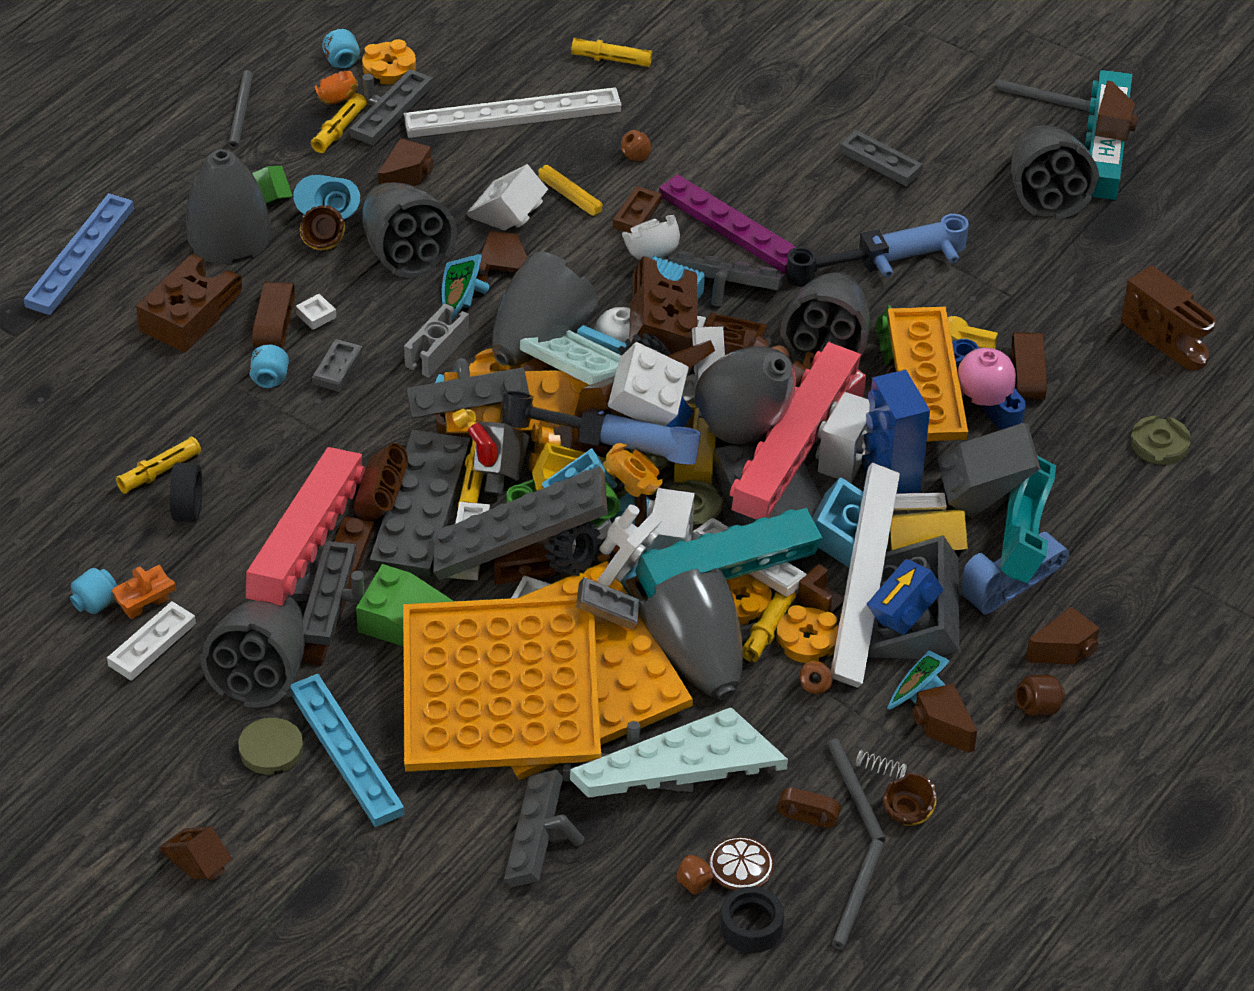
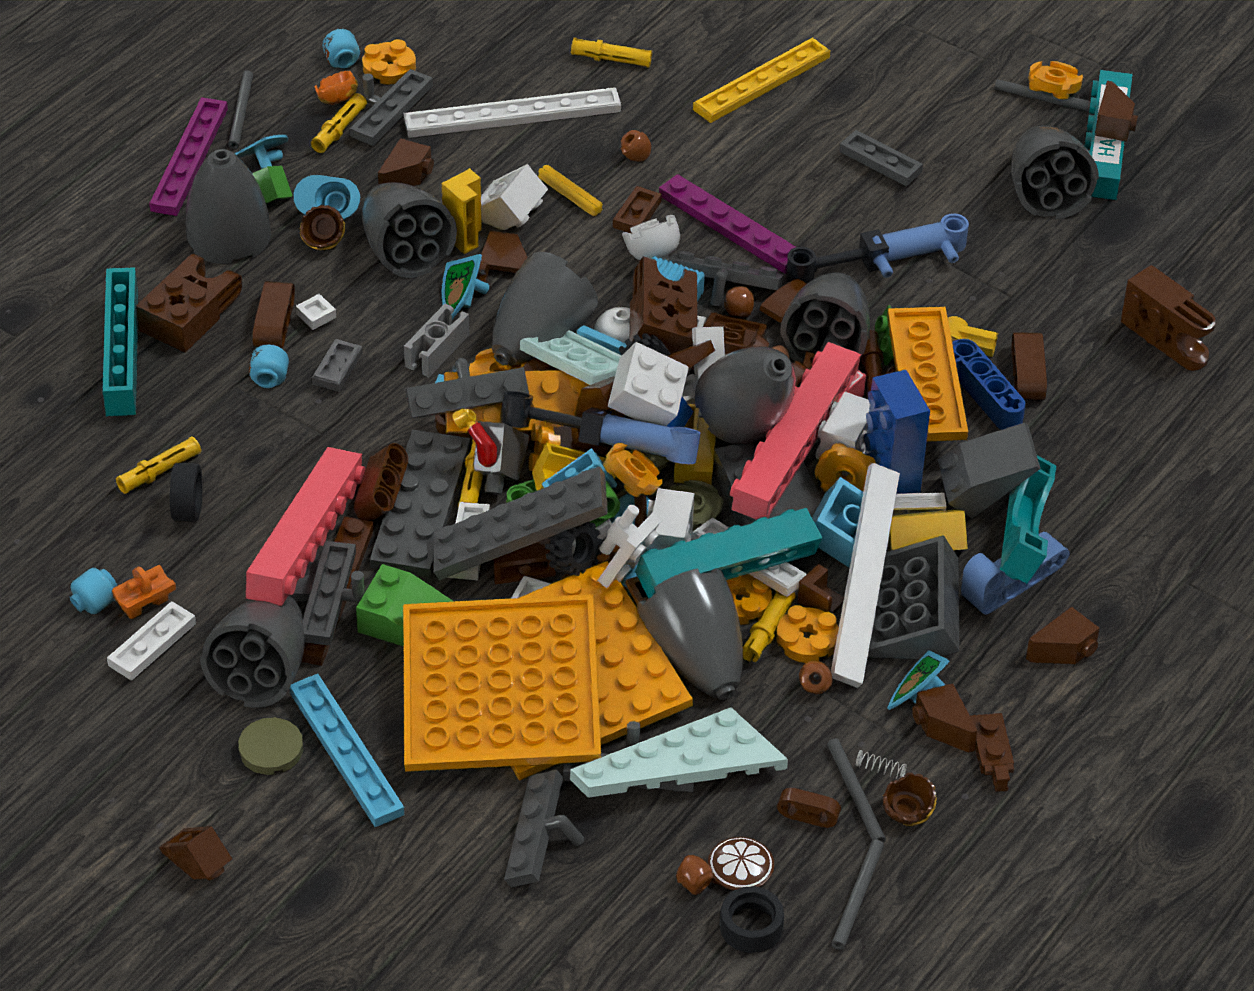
(78, 254): medium blue plate -> none
(120, 342): none -> teal brick
(188, 156): none -> magenta plate
(260, 147): none -> medium azure shield
(463, 200): none -> yellow piece
(607, 603): flat silver plate -> none
(739, 302): none -> dark orange piece
(761, 80): none -> yellow tile
(778, 302): none -> reddish brown slope
(841, 459): none -> light orange plate
(872, 358): none -> reddish brown pin
(905, 596): blue brick -> none
(986, 376): bright pink cylinder -> none
(993, 749): none -> reddish brown hinge
(1040, 695): reddish brown head -> none
(1056, 79): none -> light orange plate
(1160, 440): olive tile -> none

